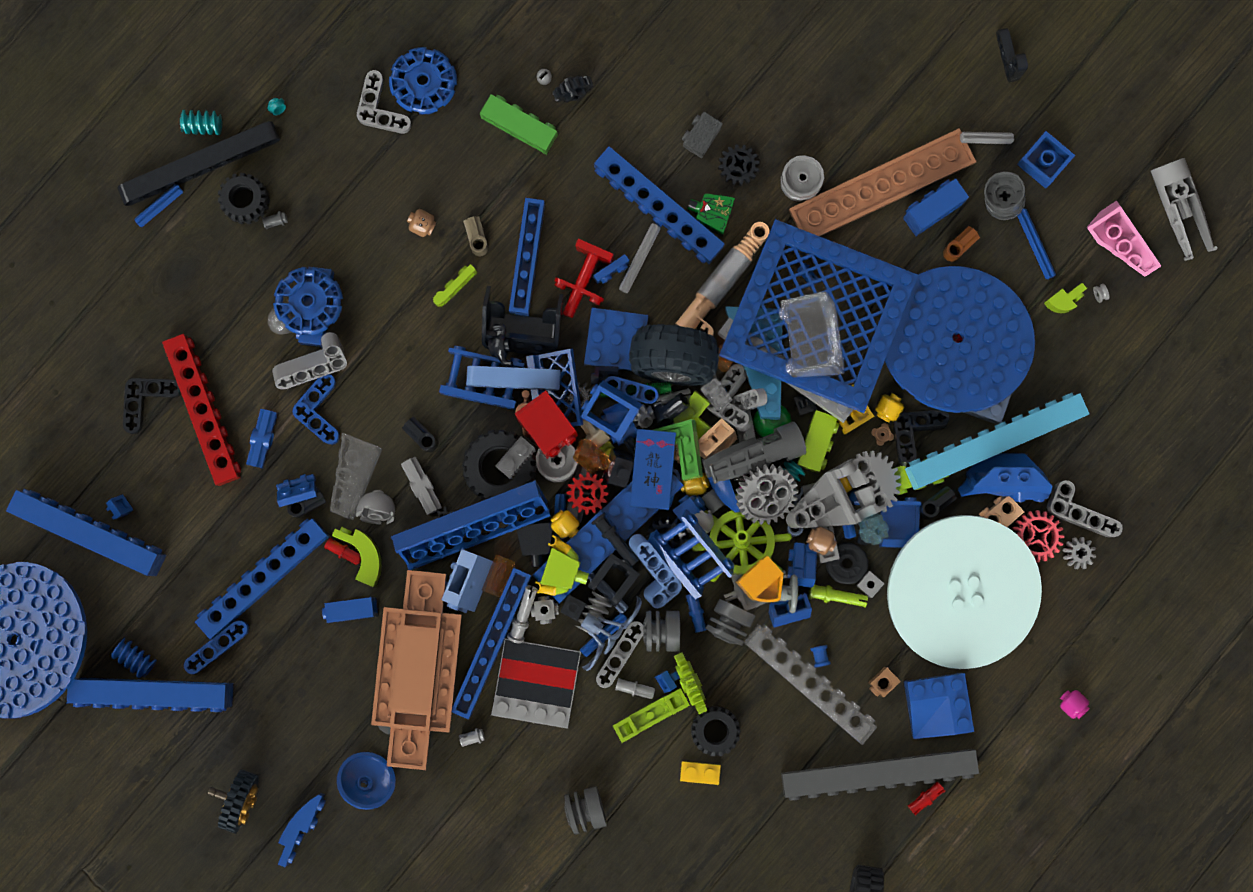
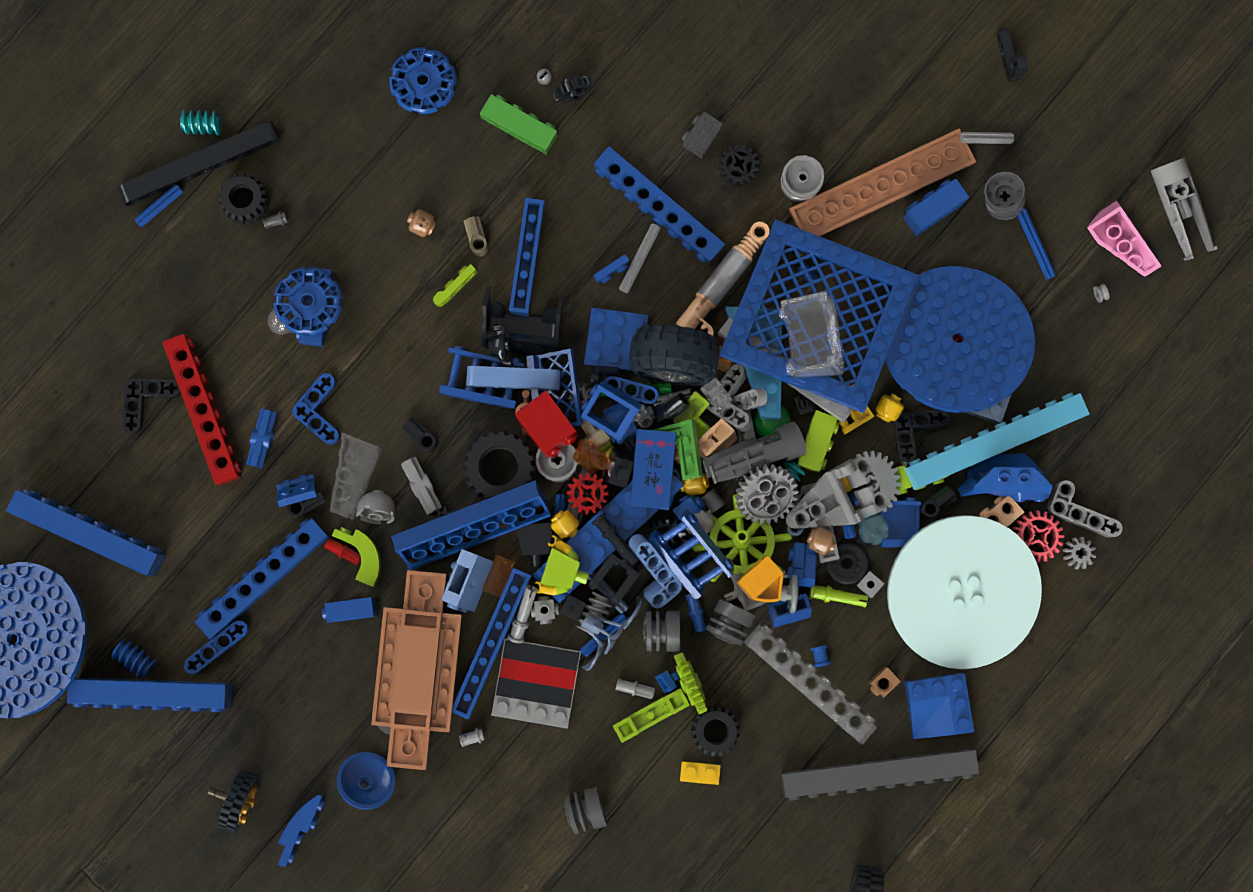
(119, 506): blue tile -> none
(276, 106): teal plate -> none
(312, 365): light grey beam -> none
(371, 107): light grey beam -> none
(515, 457): flat silver brick -> none
(594, 255): red piece -> none
(617, 652): light grey beam -> none
(713, 211): green torso -> none
(725, 493): blue piece -> none
(888, 436): medium nougat plate -> none
(926, 798): red pin -> none
(961, 243): dark orange piece -> none
(1045, 159): blue brick -> none
(1063, 302): lime brick -> none
(1074, 704): dark pink head -> none

